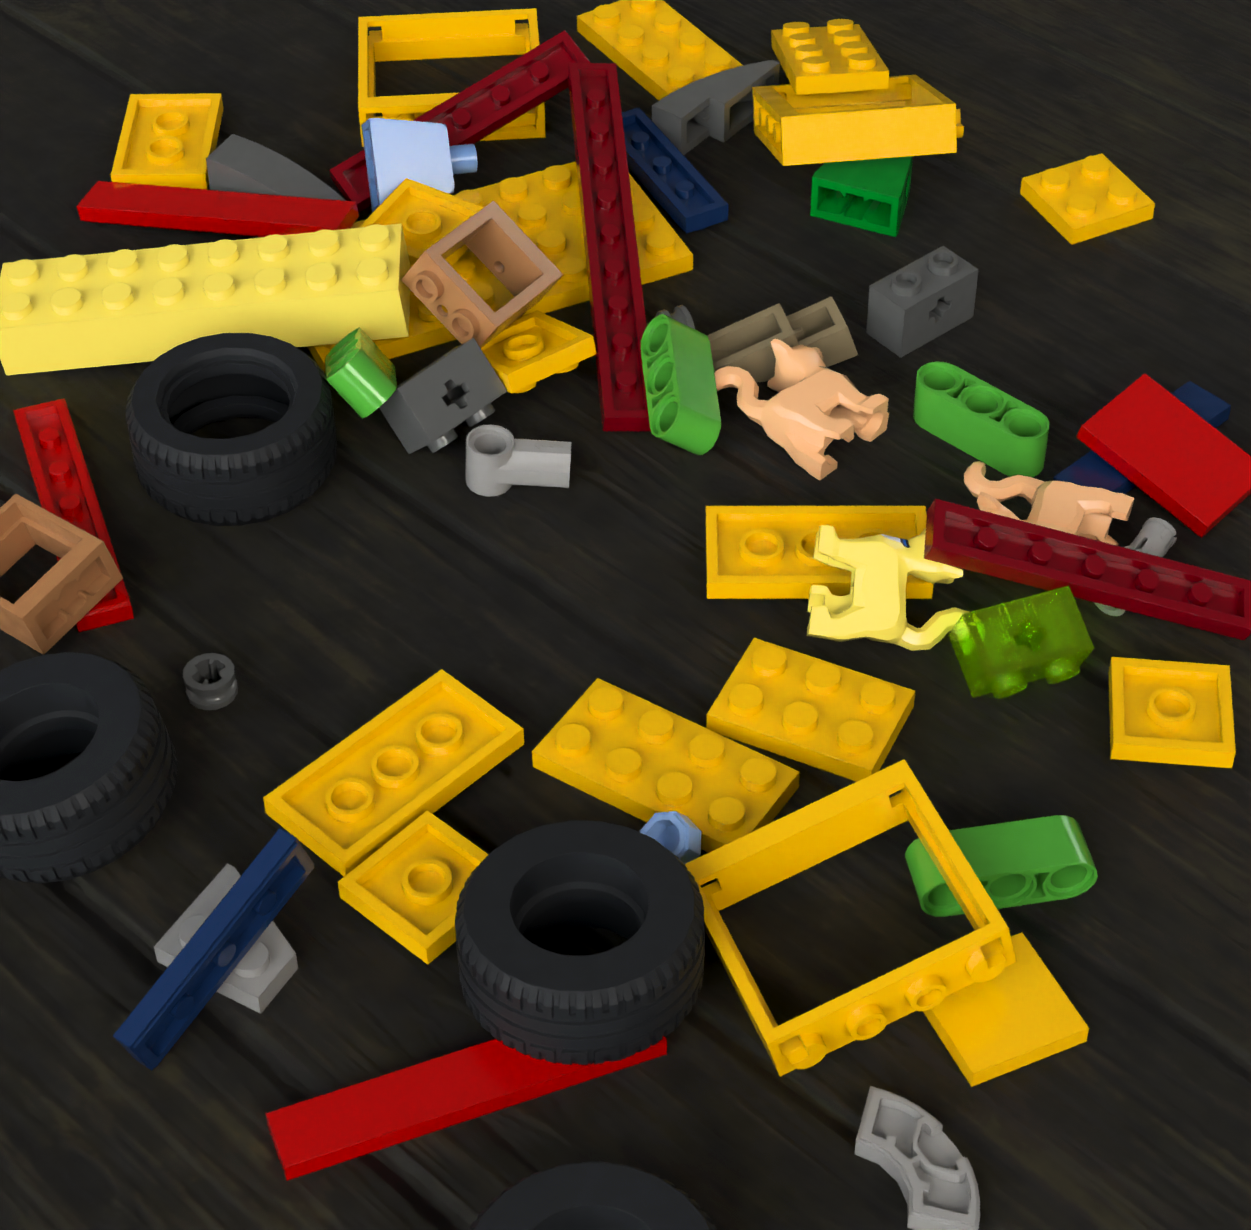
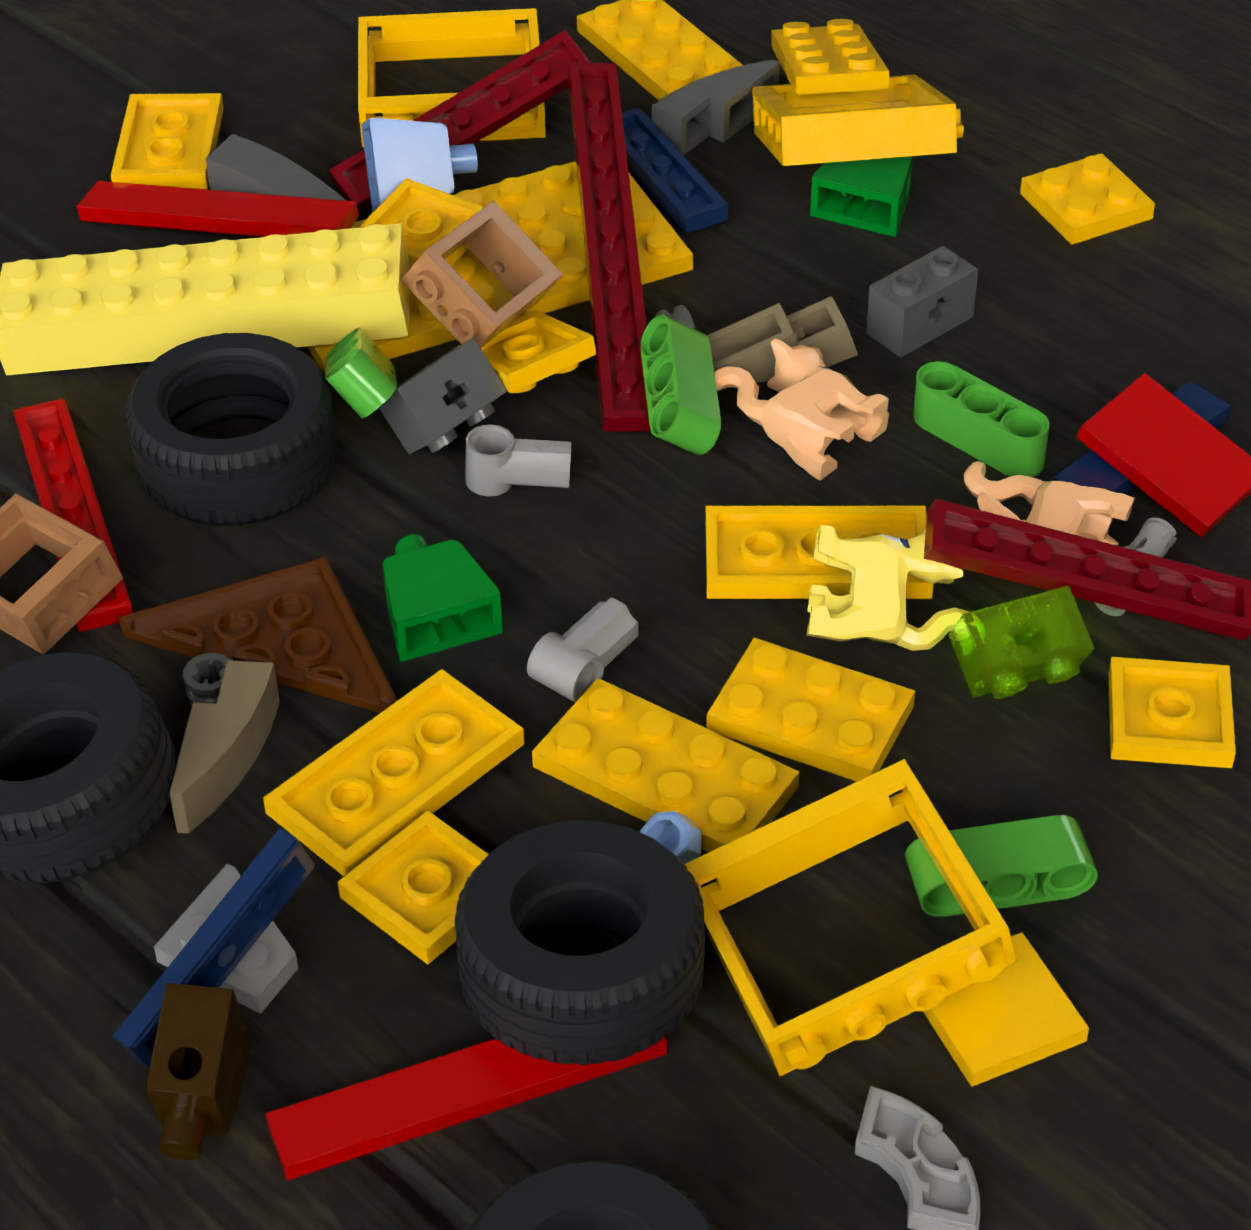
(197, 1066): none -> dark brown torso
(223, 741): none -> dark tan slope
(278, 618): none -> reddish brown tile
(438, 597): none -> green torso
(579, 656): none -> light grey piece

